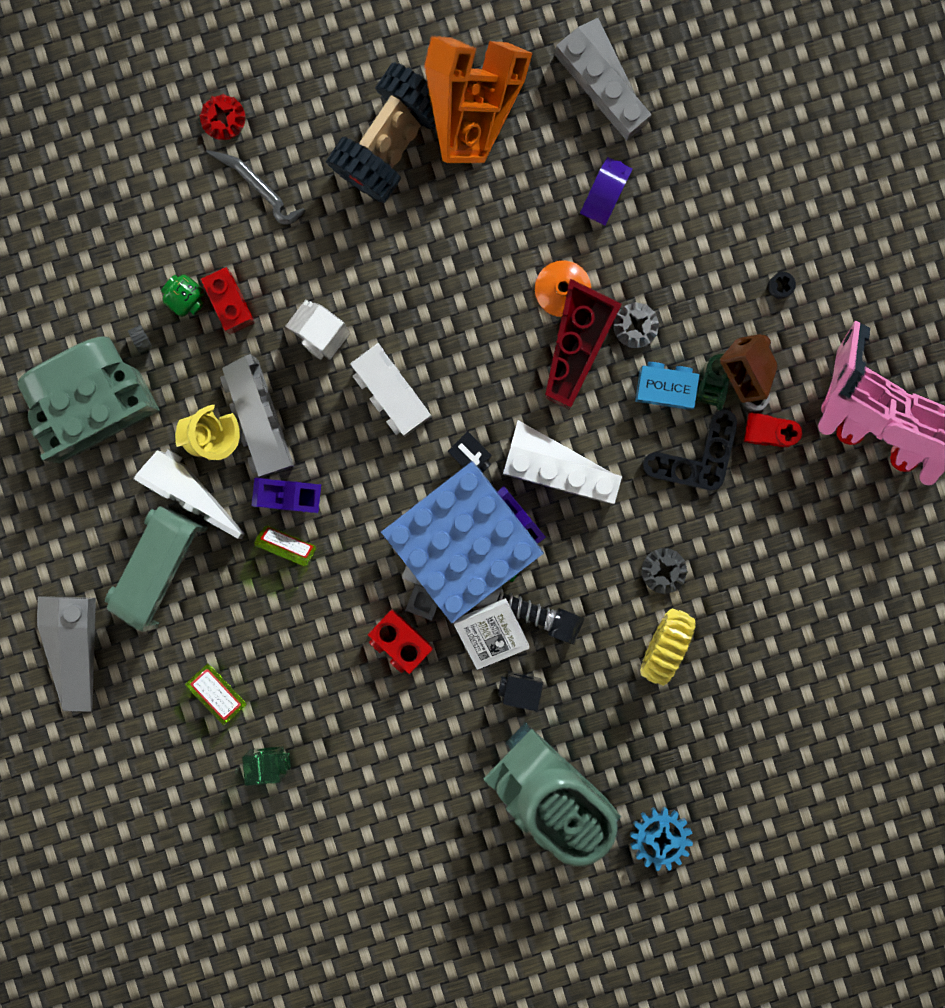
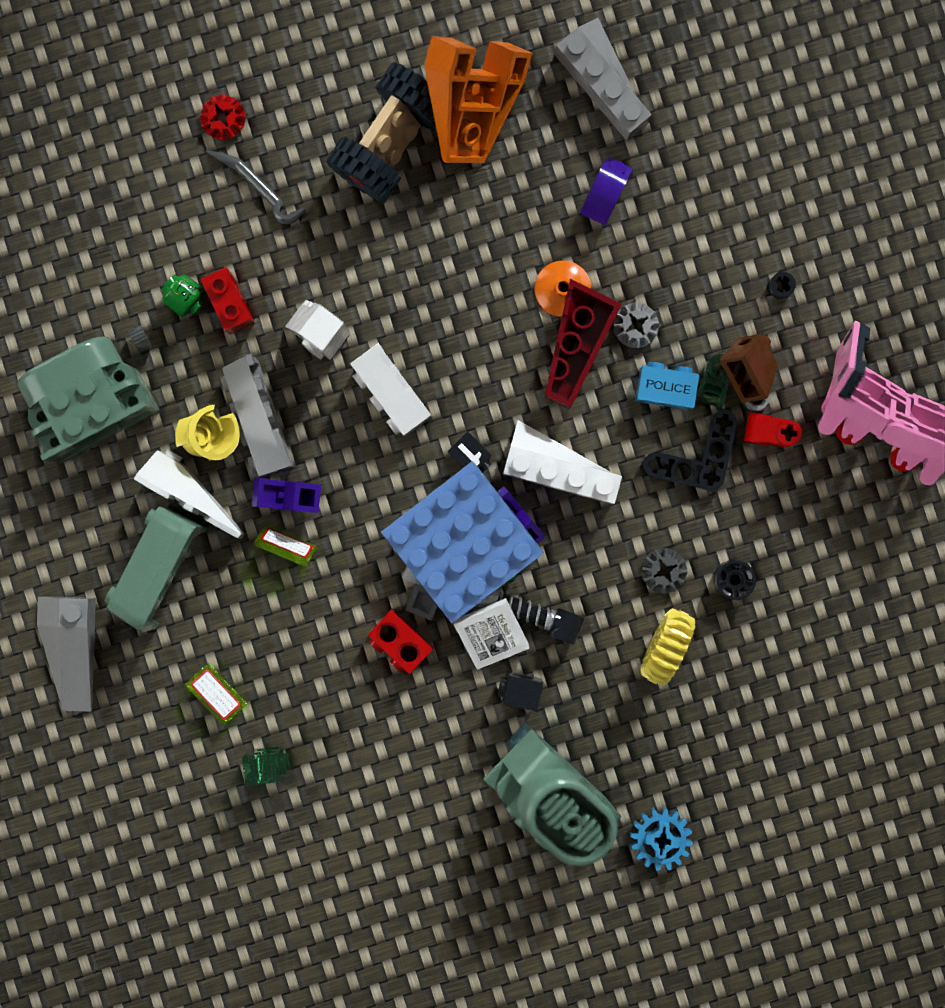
(745, 576): none -> black wheel

